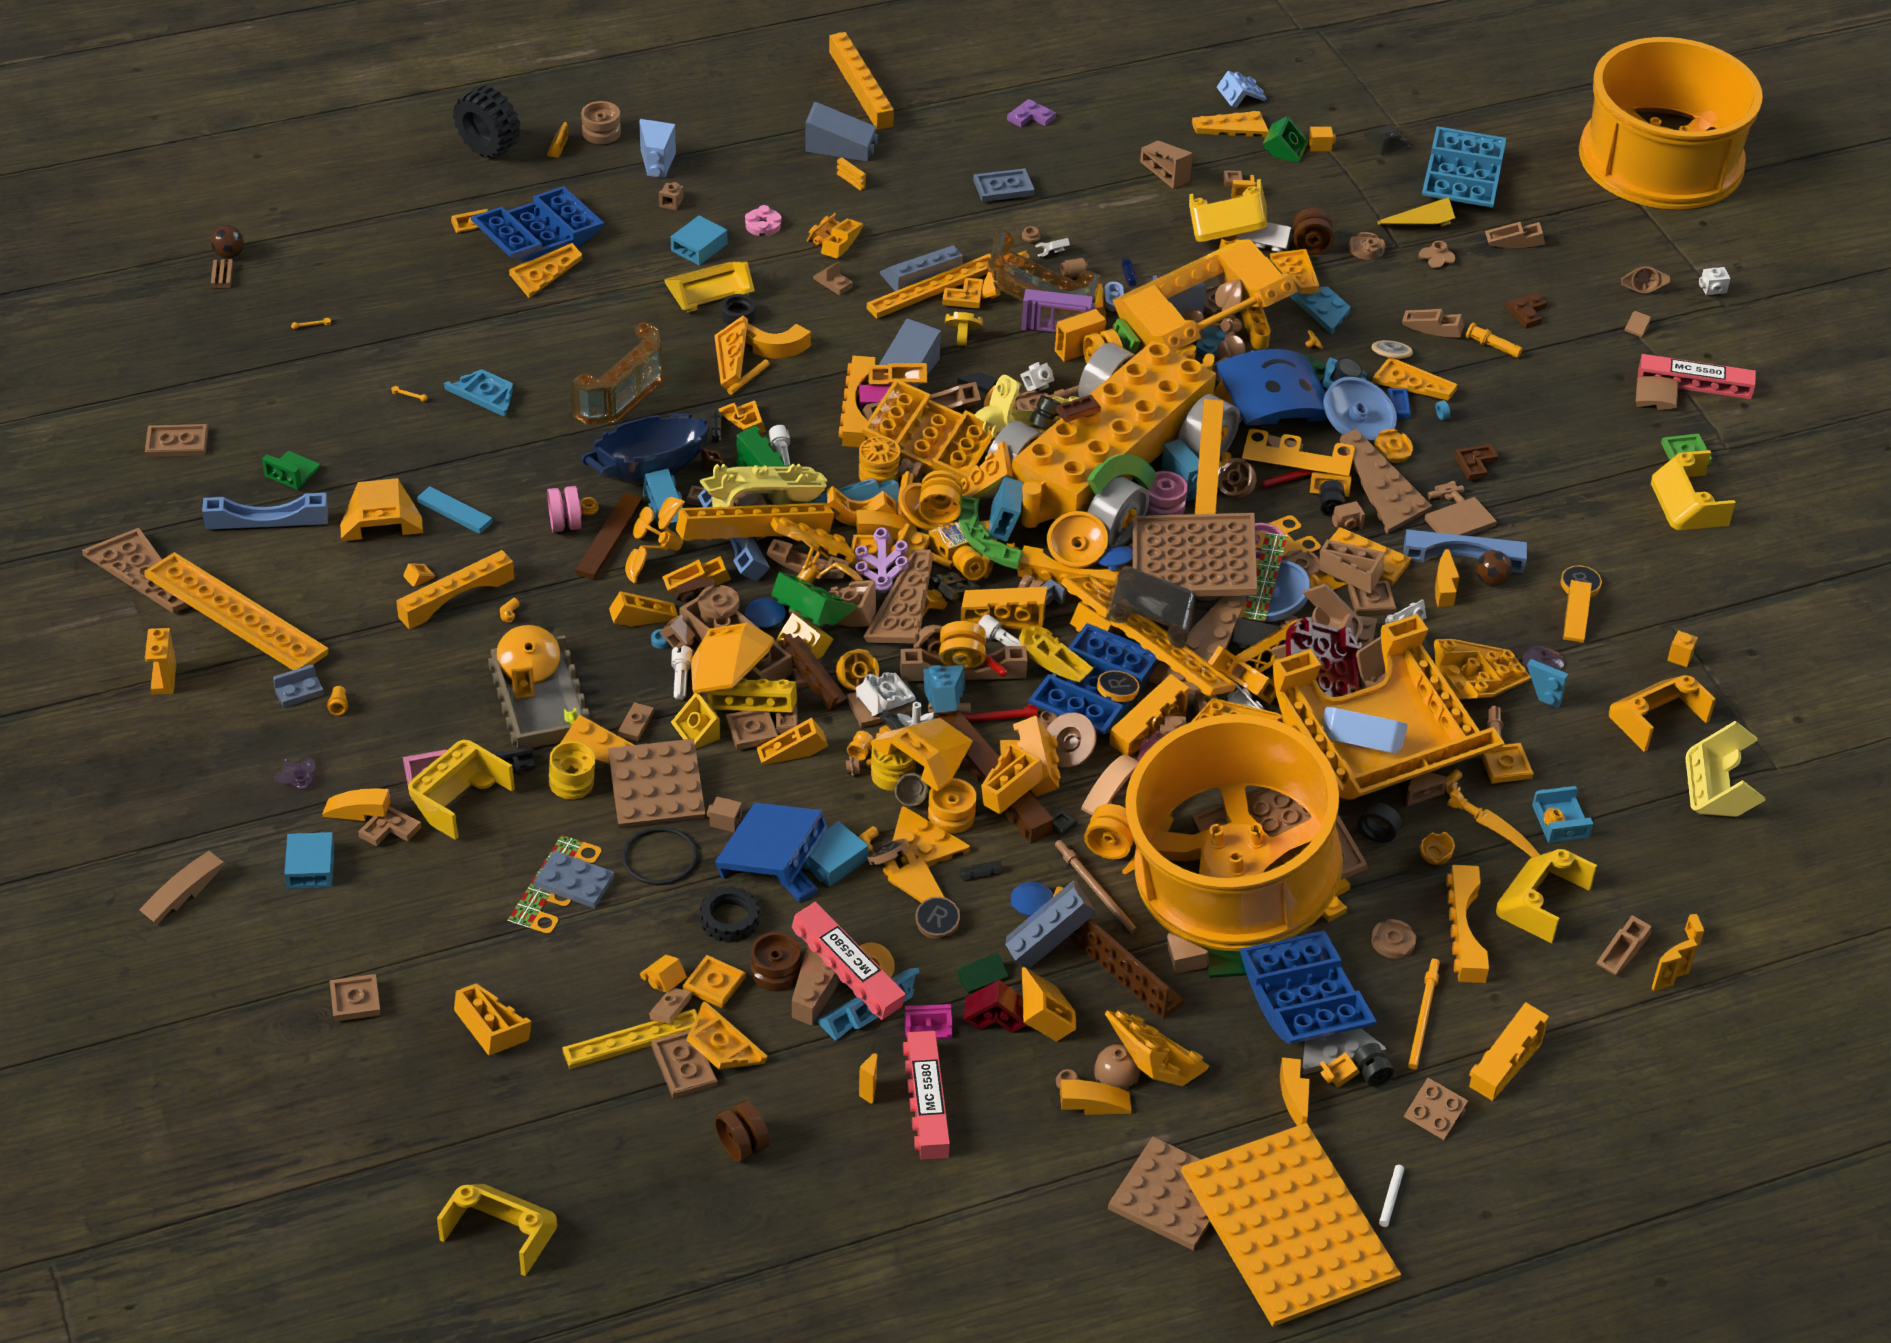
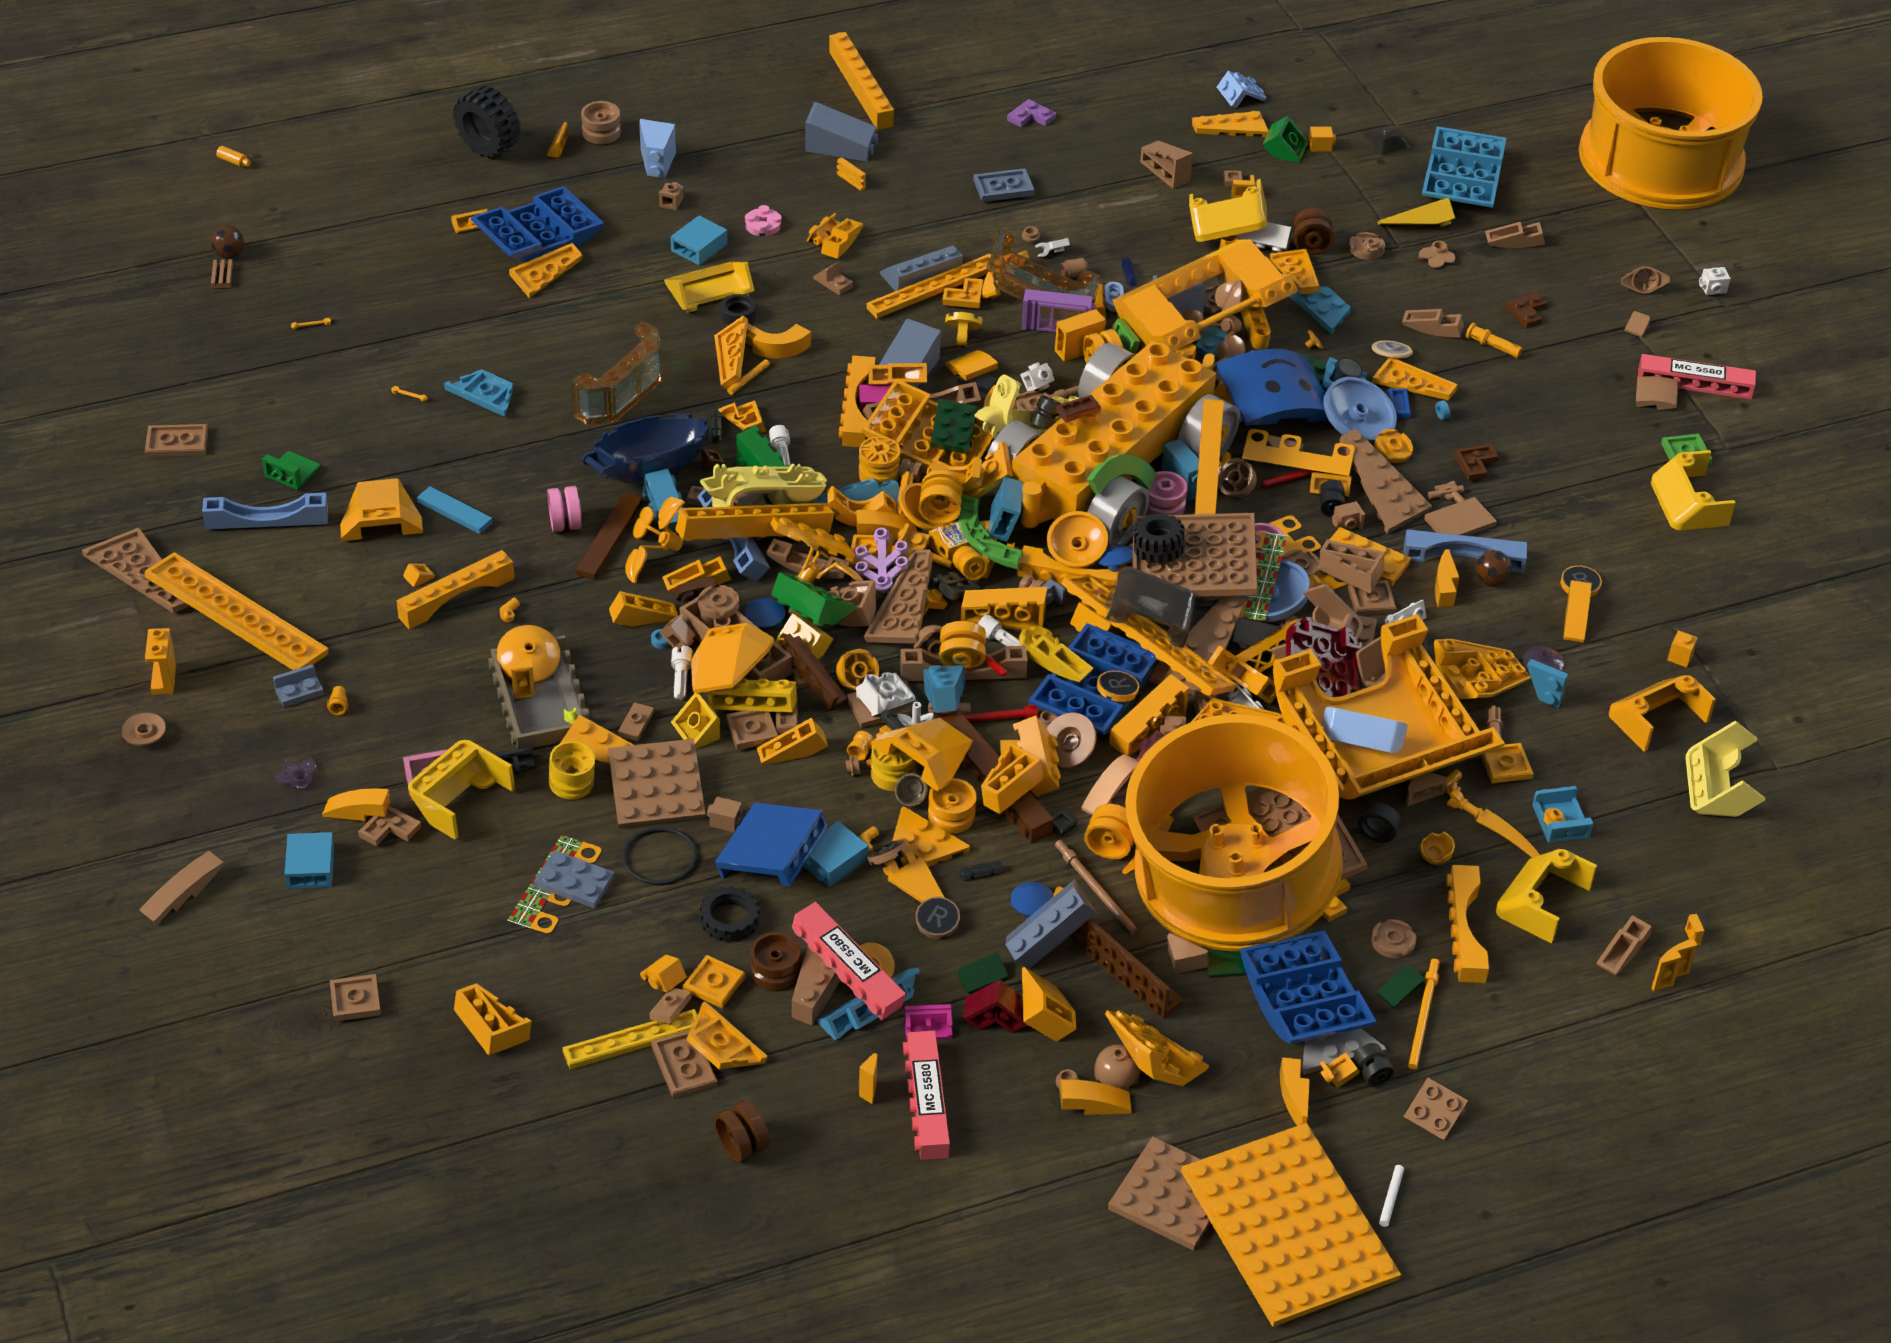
(143, 729): none -> medium nougat dish
(233, 157): none -> light orange cylinder
(529, 1217): yellow windscreen -> none
(589, 506): light orange plate -> none
(801, 887): blue tile -> none
(953, 426): none -> dark green plate
(969, 474): none -> light orange arch
(972, 365): none -> light orange slope
(1159, 538): none -> black tyre
(1400, 986): none -> dark green slope
(1509, 1052): light orange wedge -> none

